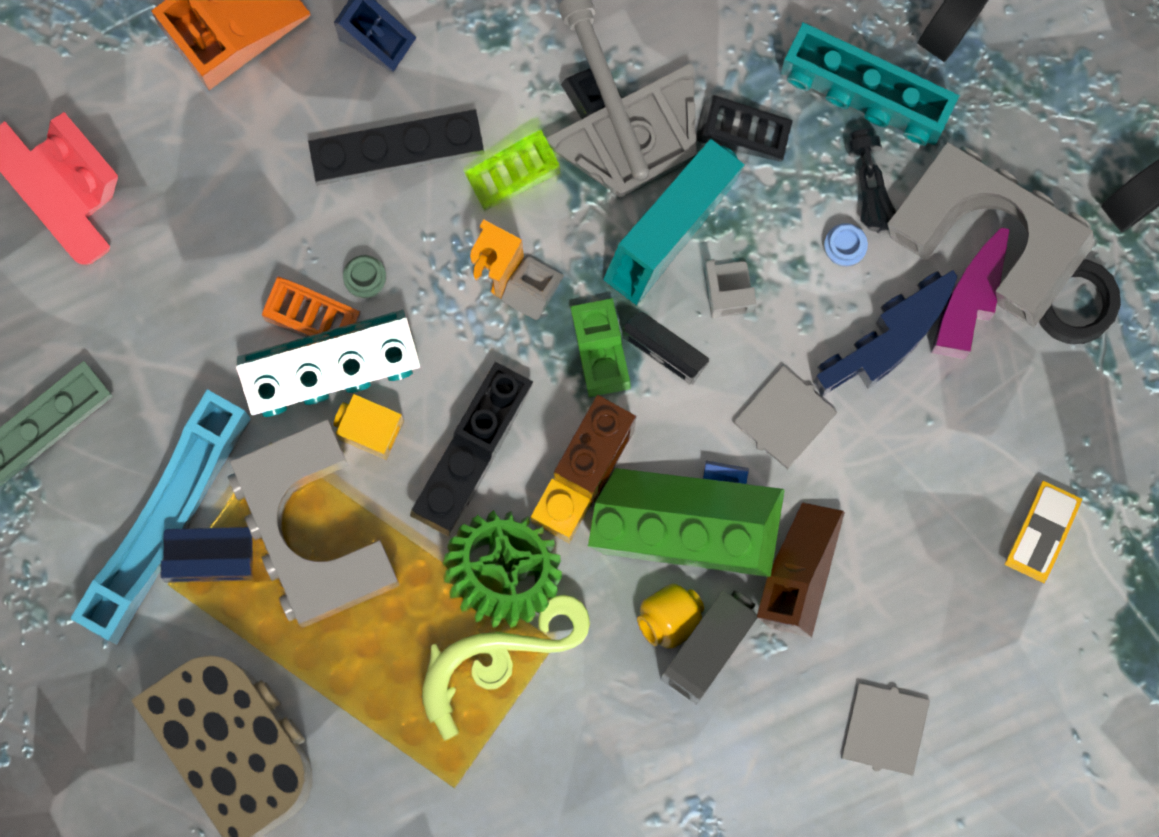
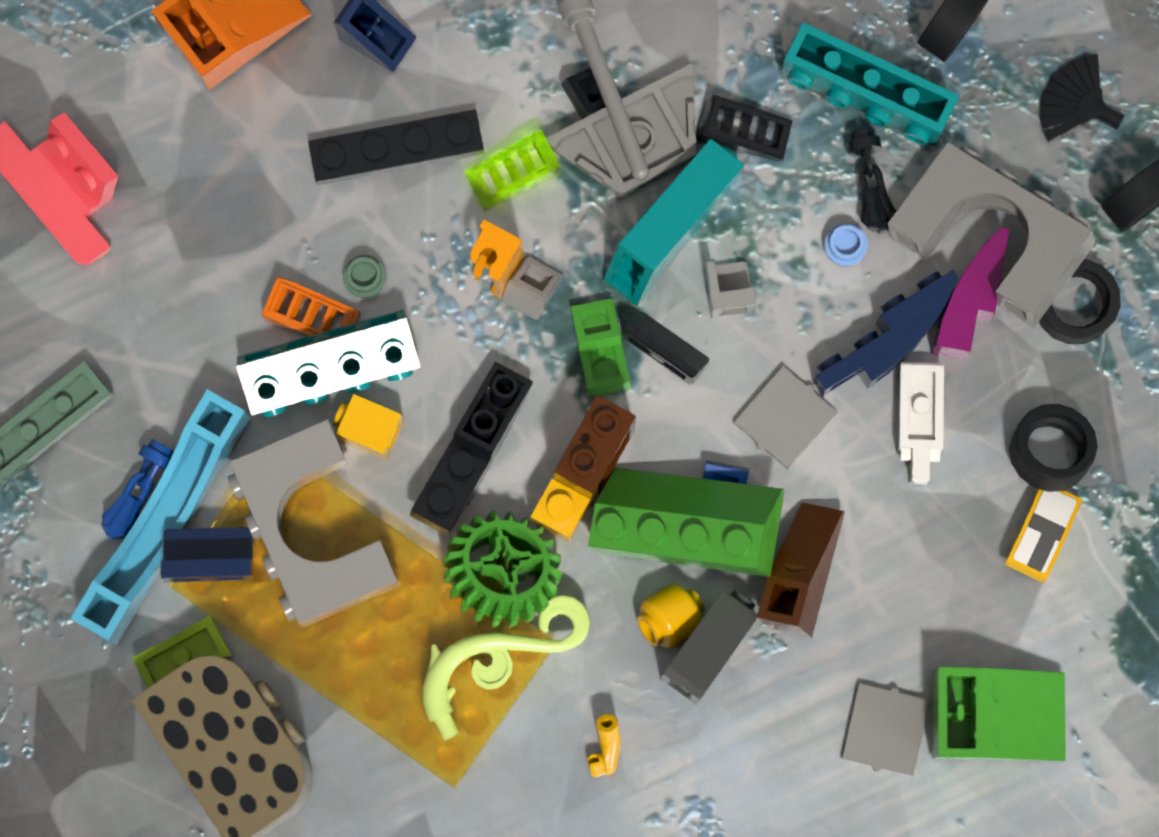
(124, 512): none -> blue piece
(193, 642): none -> lime plate
(609, 743): none -> yellow arm
(920, 417): none -> white hinge
(998, 714): none -> bright green slope
(1072, 424): none -> black tyre
(1075, 99): none -> black hand

